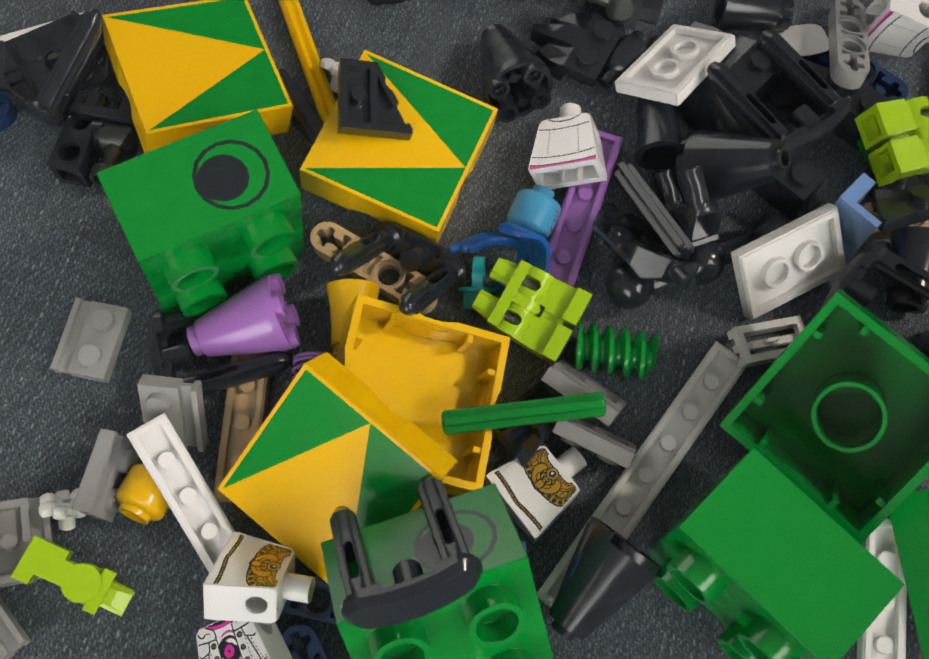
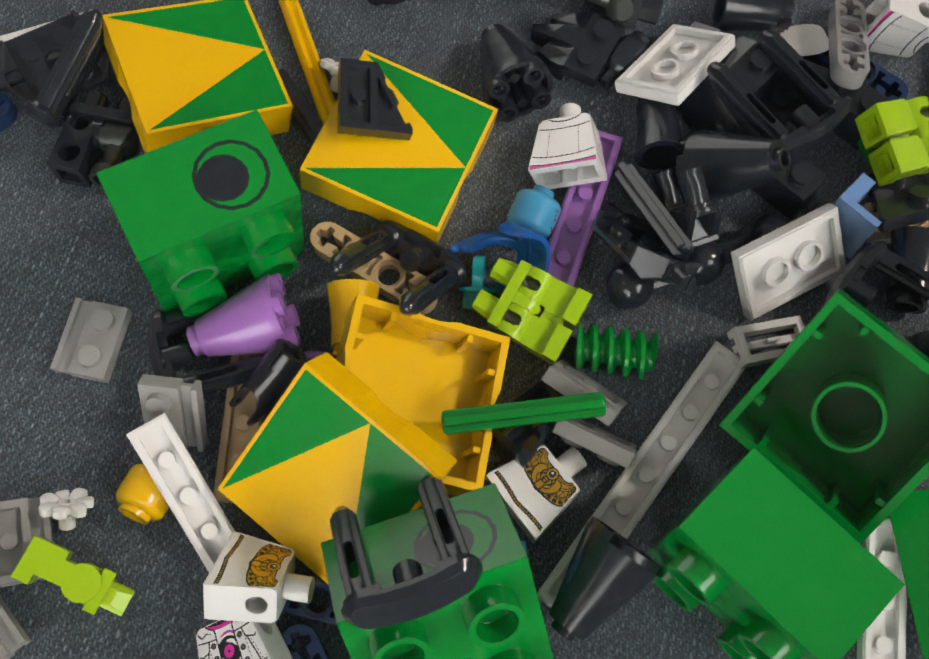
(105, 471): light grey plate -> none
(271, 377): none -> black piece

